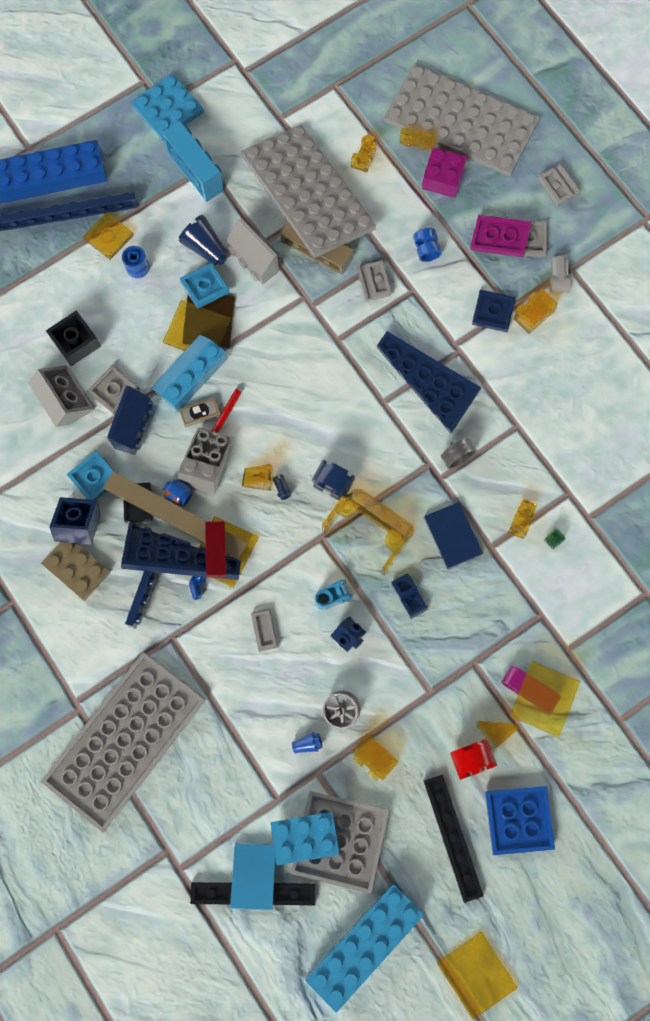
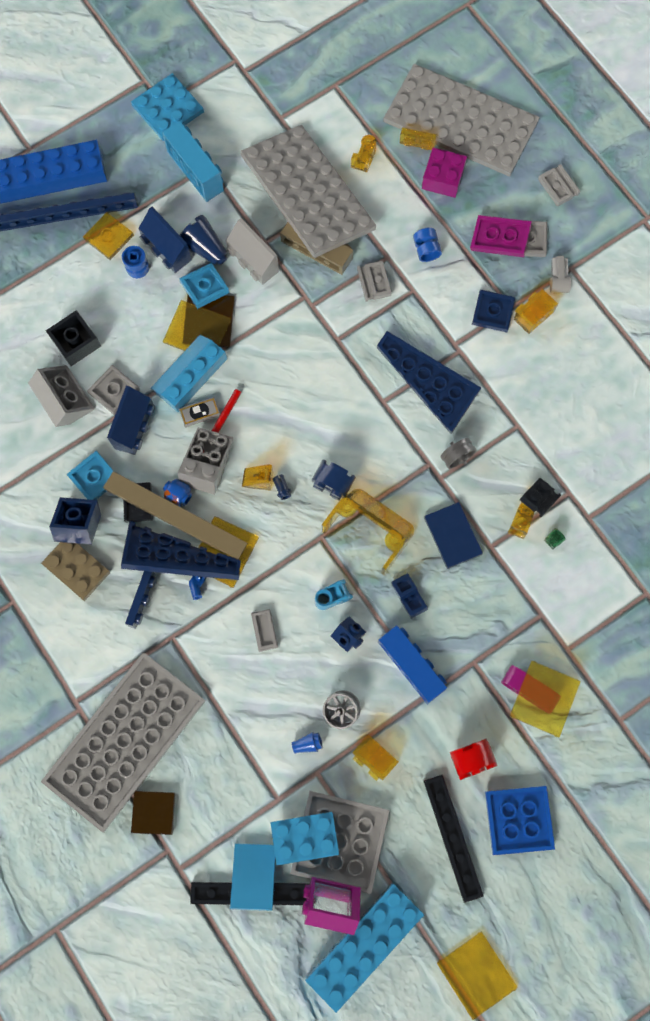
(153, 812): none -> dark brown tile
(164, 241): none -> dark blue slope
(215, 549): dark red tile -> none
(332, 905): none -> magenta window
(412, 664): none -> blue brick
(496, 732): clear yellow slope -> none
(540, 497): none -> black plate

